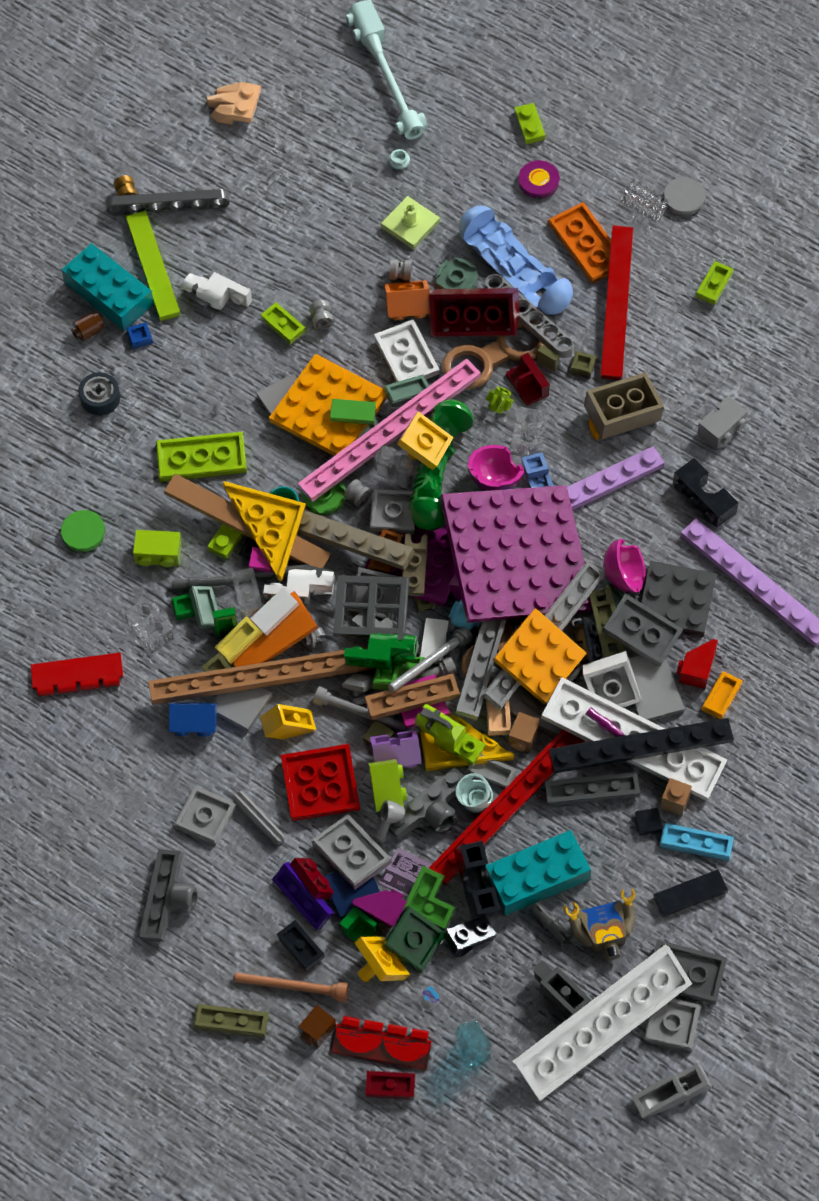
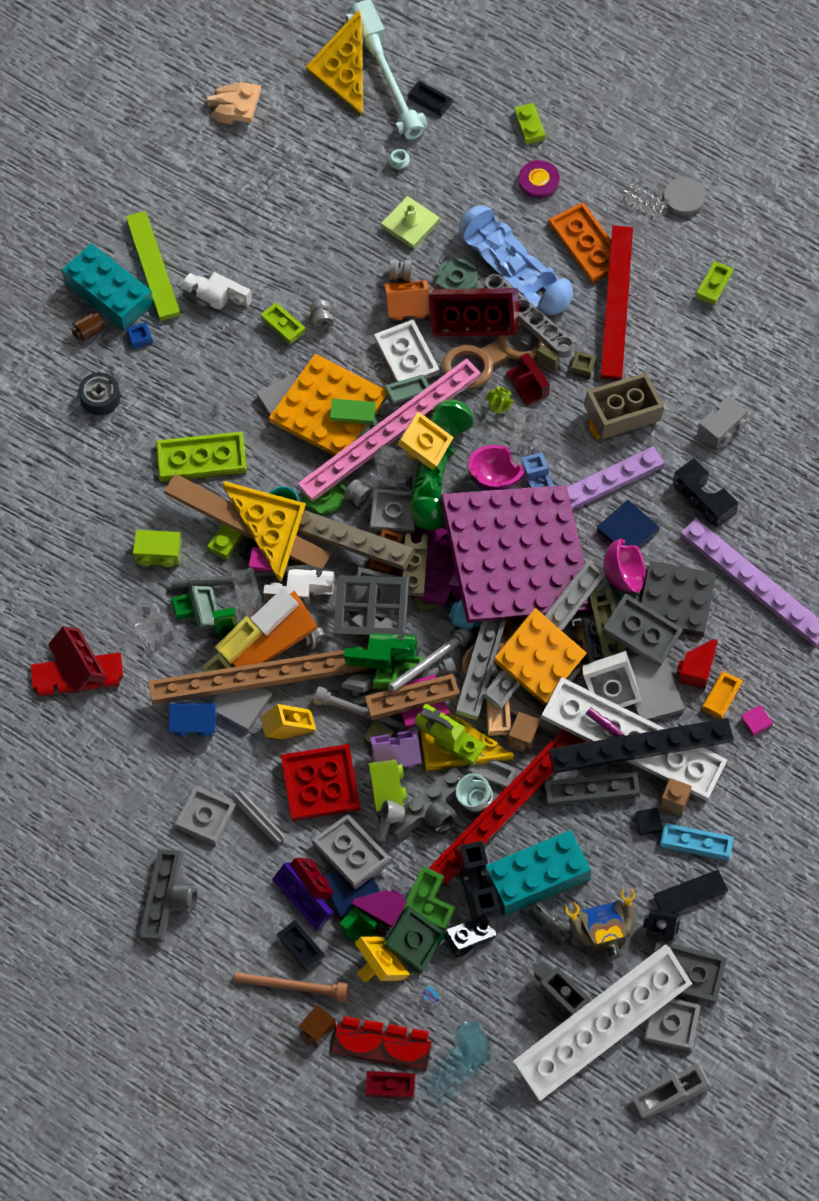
(76, 658): none -> dark red panel
(83, 530): bright green tile -> none
(124, 186): pearl gold wheel -> none
(167, 202): dark grey beam -> none
(231, 1020): olive tile -> none
(341, 63): none -> yellow tile
(403, 871): clear purple sticker -> none
(430, 98): none -> black tile
(434, 637): white tile -> none
(629, 525): none -> dark blue tile
(653, 929): none -> black brick
(756, 720): none -> dark pink tile

